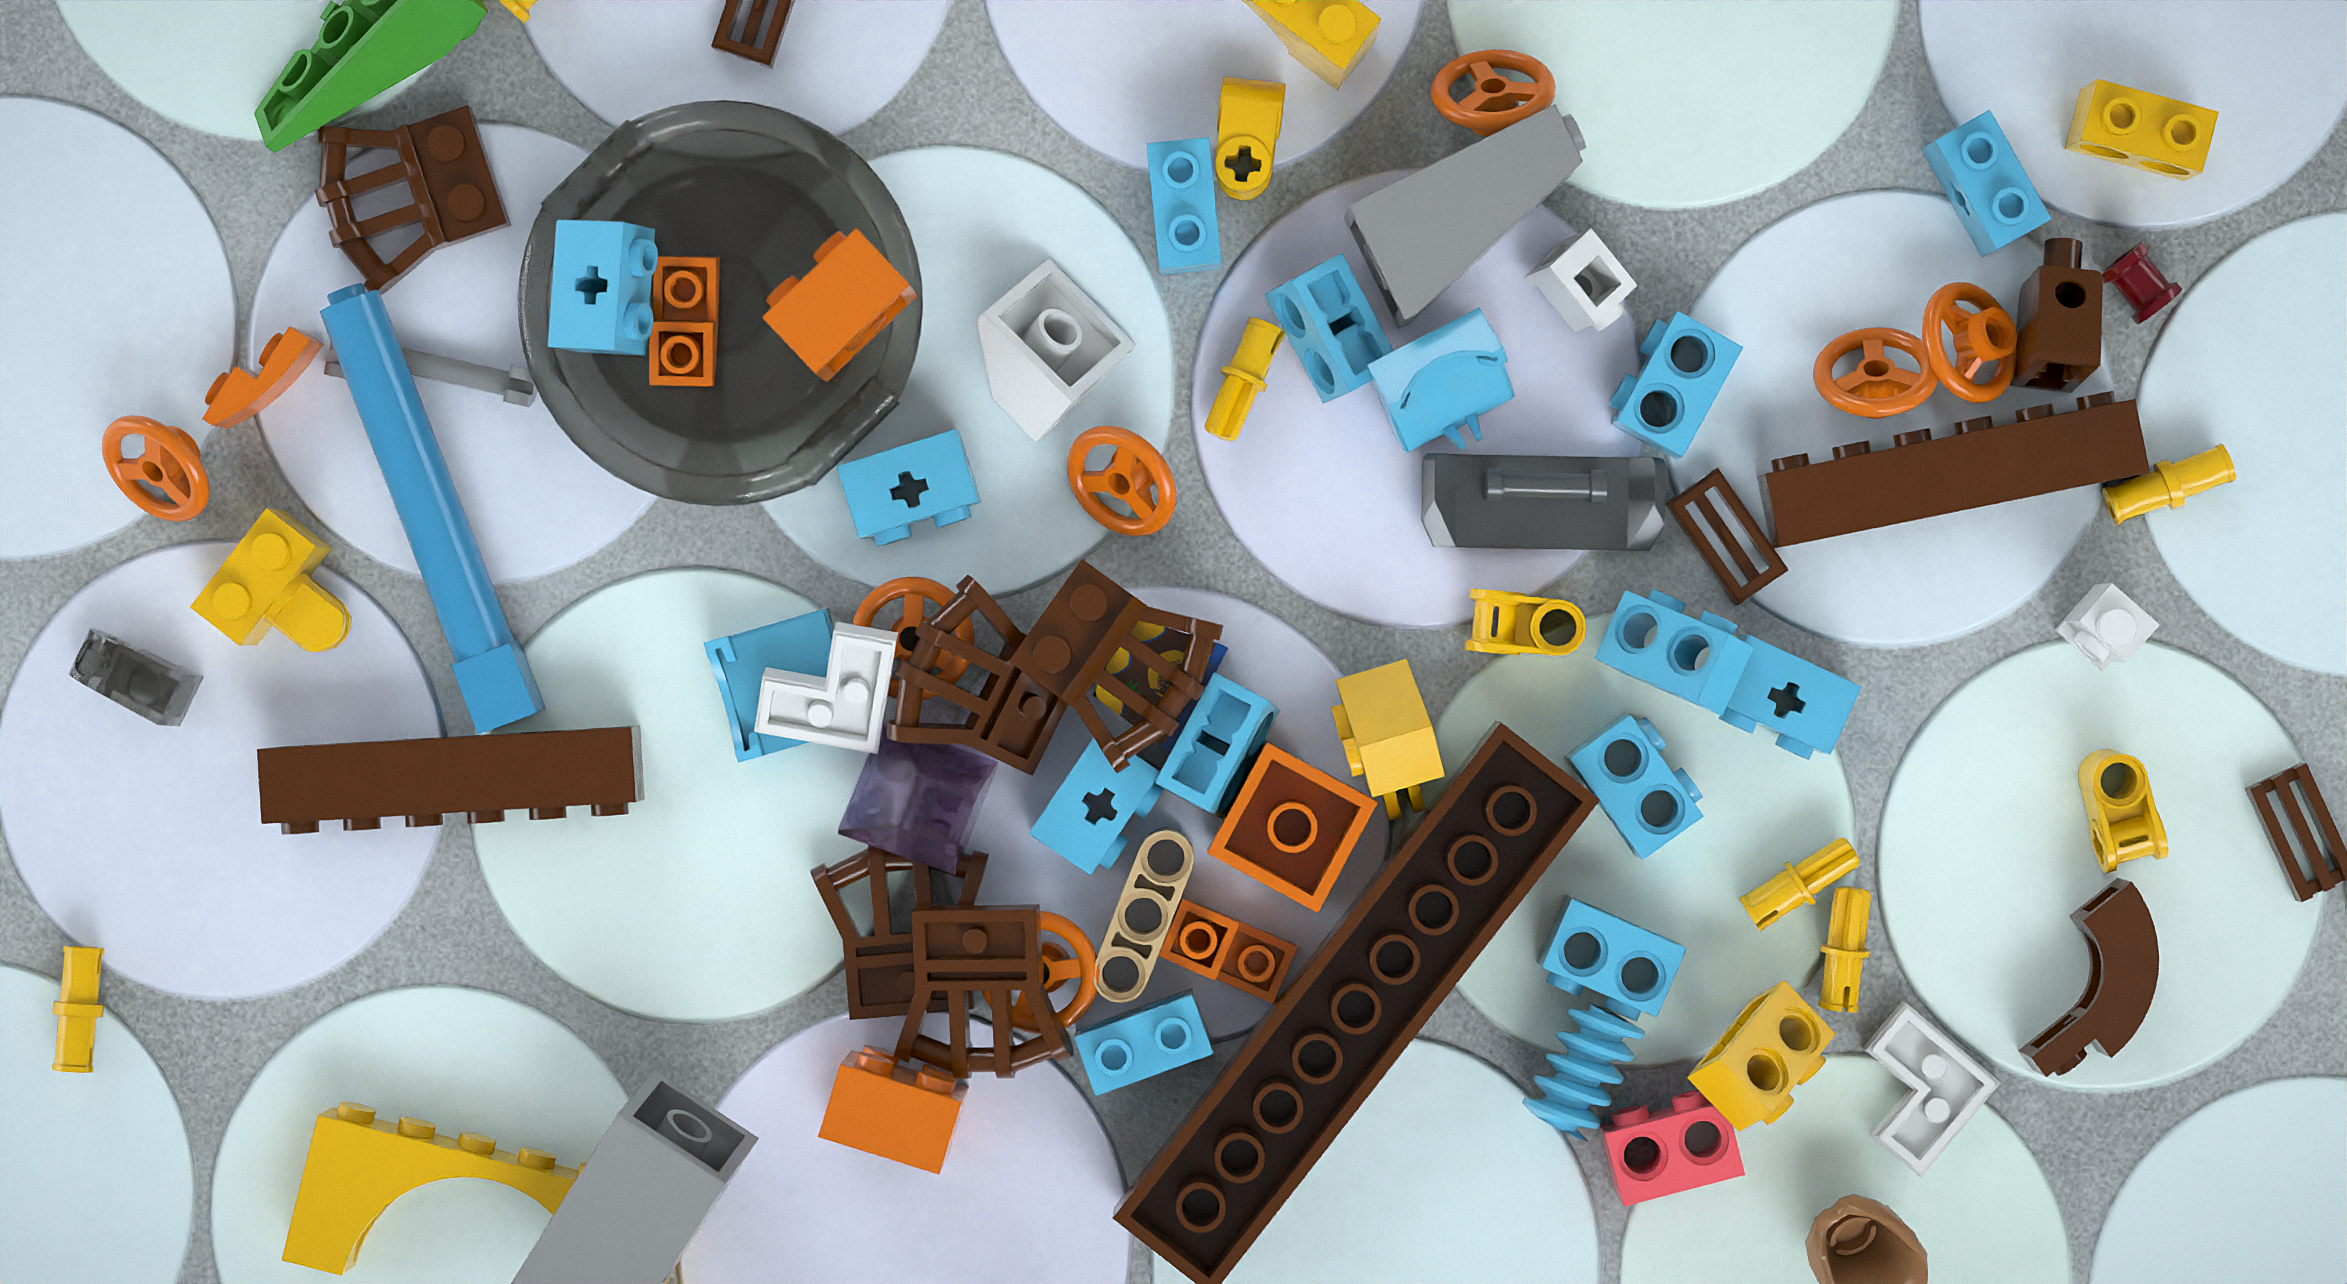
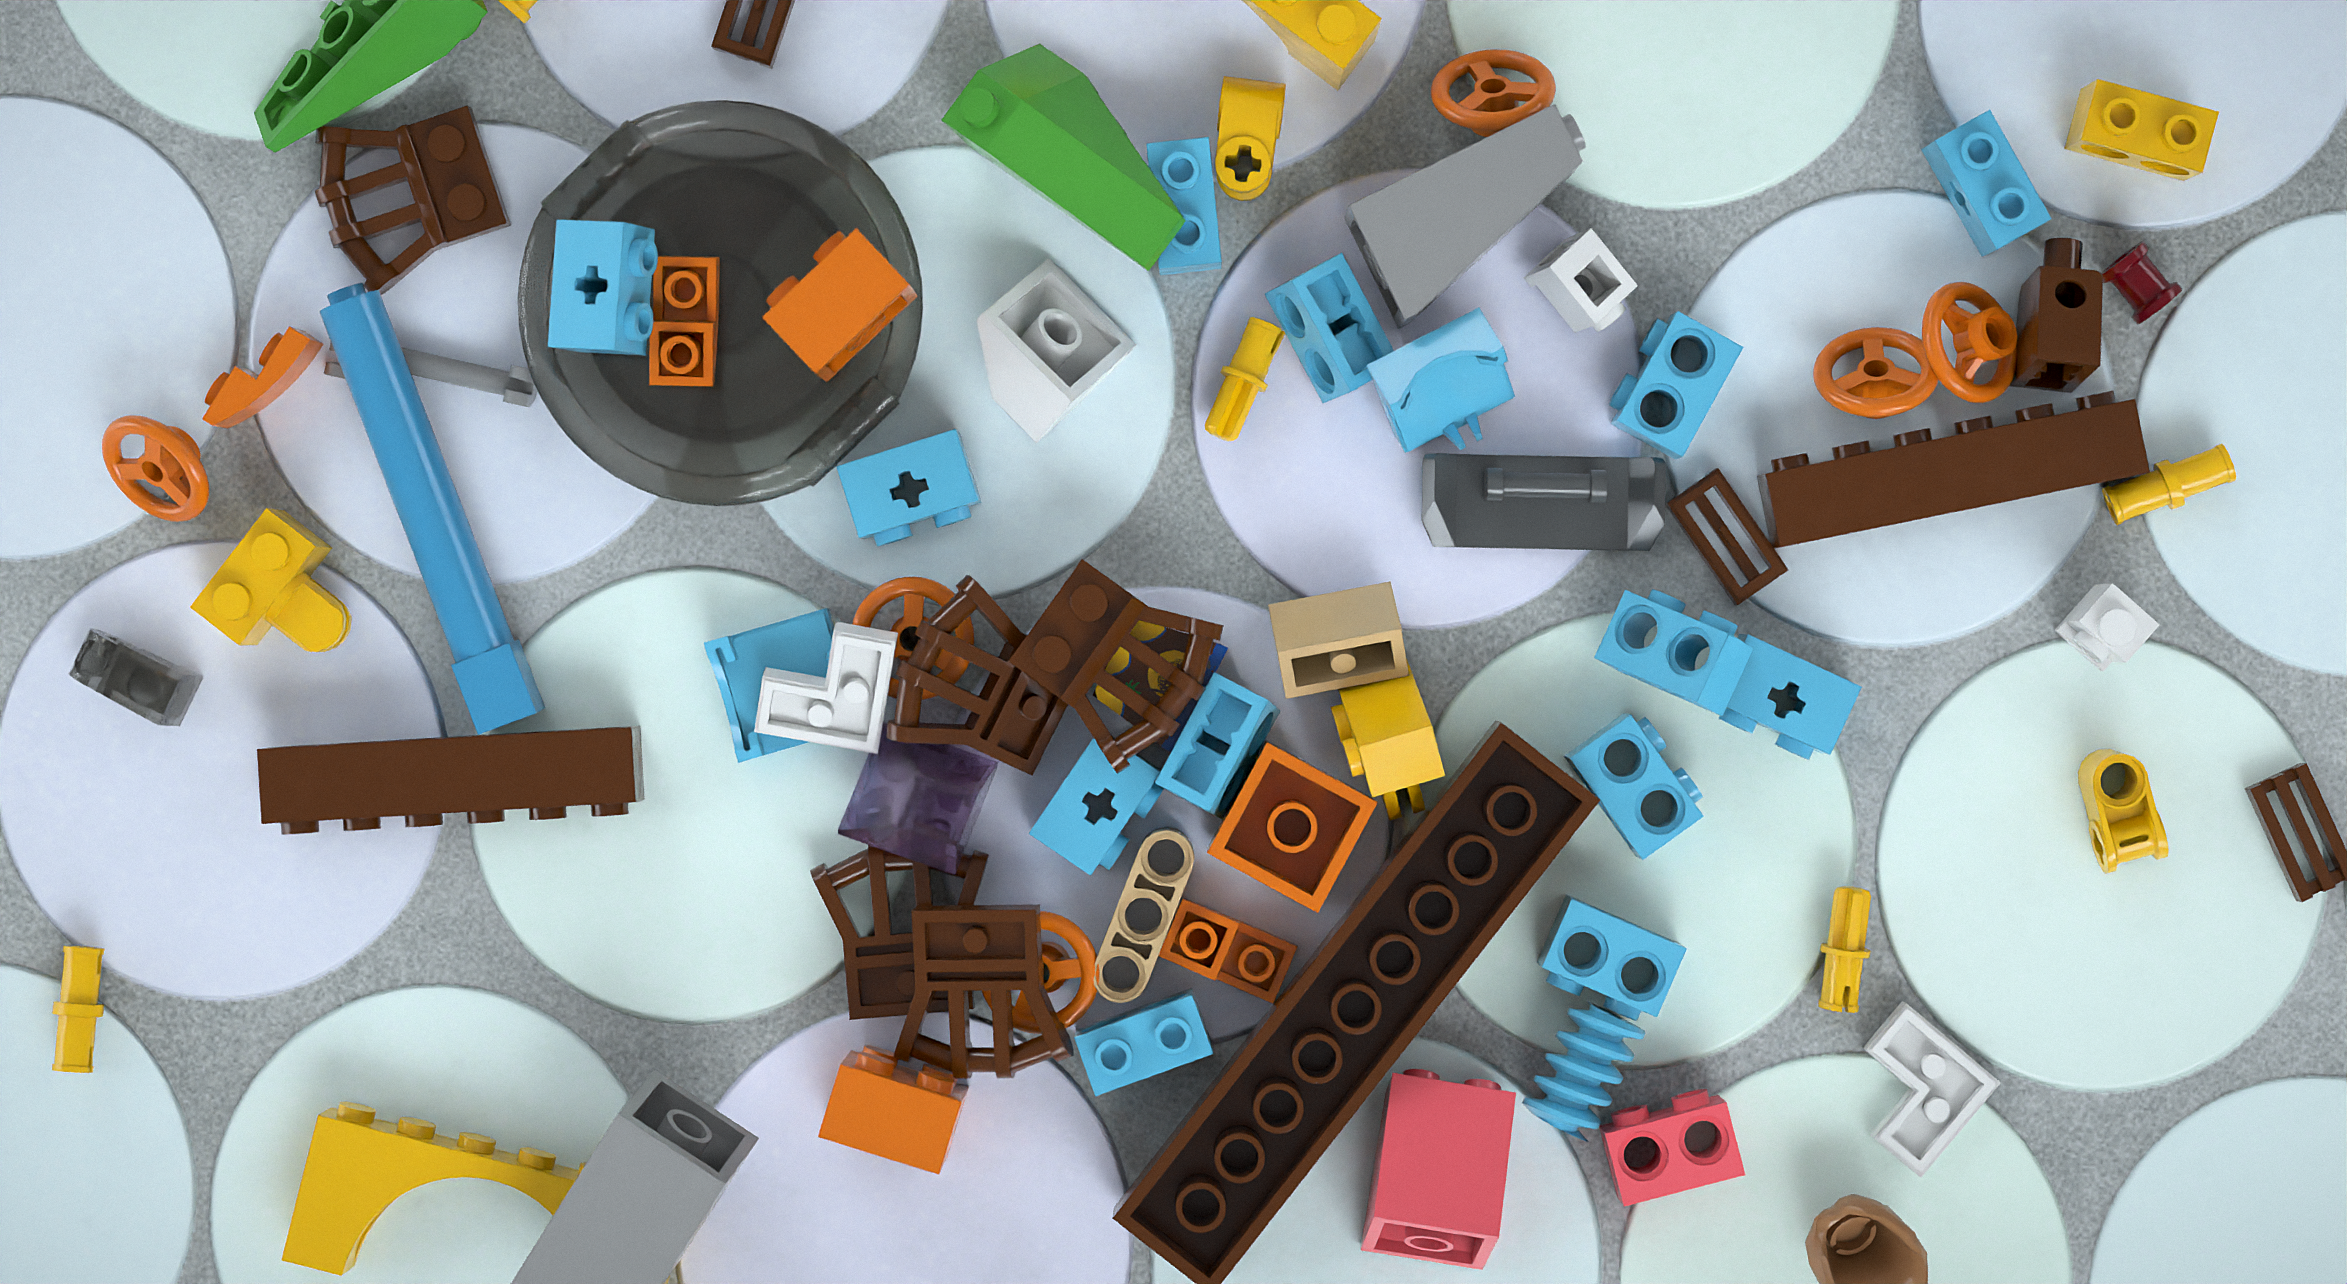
(1063, 143): none -> bright green wedge
(1128, 477): orange piece -> none
(1338, 640): none -> tan brick
(1439, 1169): none -> coral slope
(1518, 623): yellow piece -> none
(1763, 1057): yellow brick -> none
(1799, 883): yellow axle -> none
(2118, 987): reddish brown arch -> none

